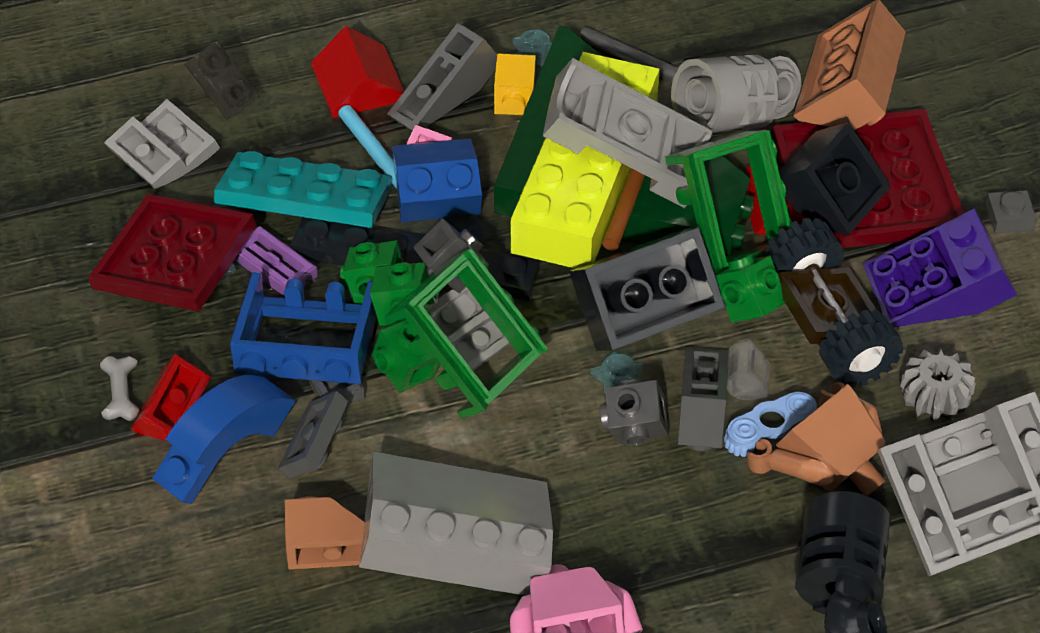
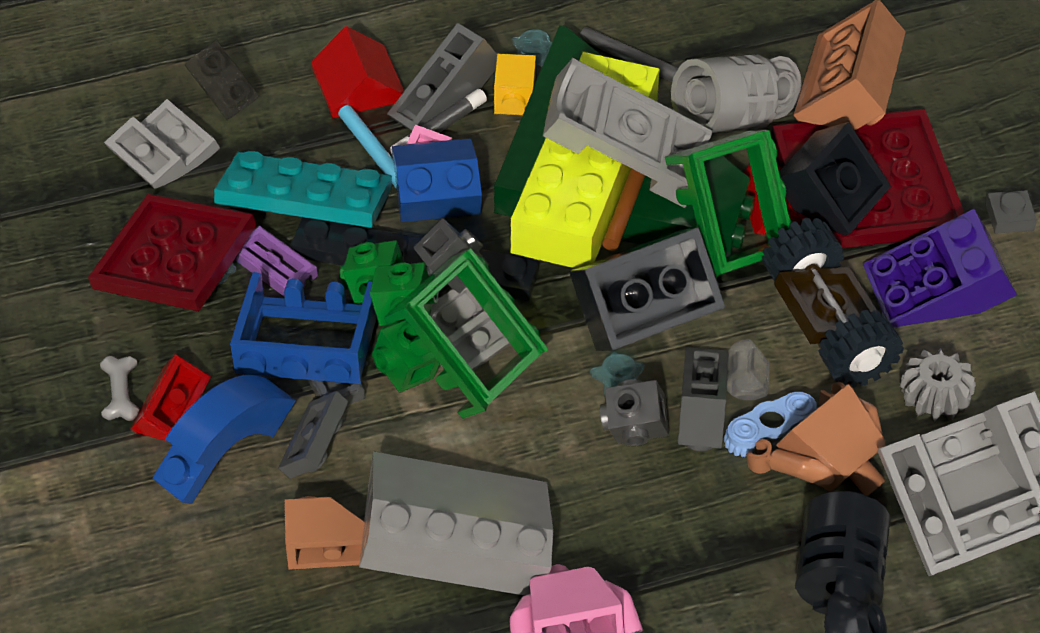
(451, 114): none -> flat silver bar
(750, 287): green brick -> none

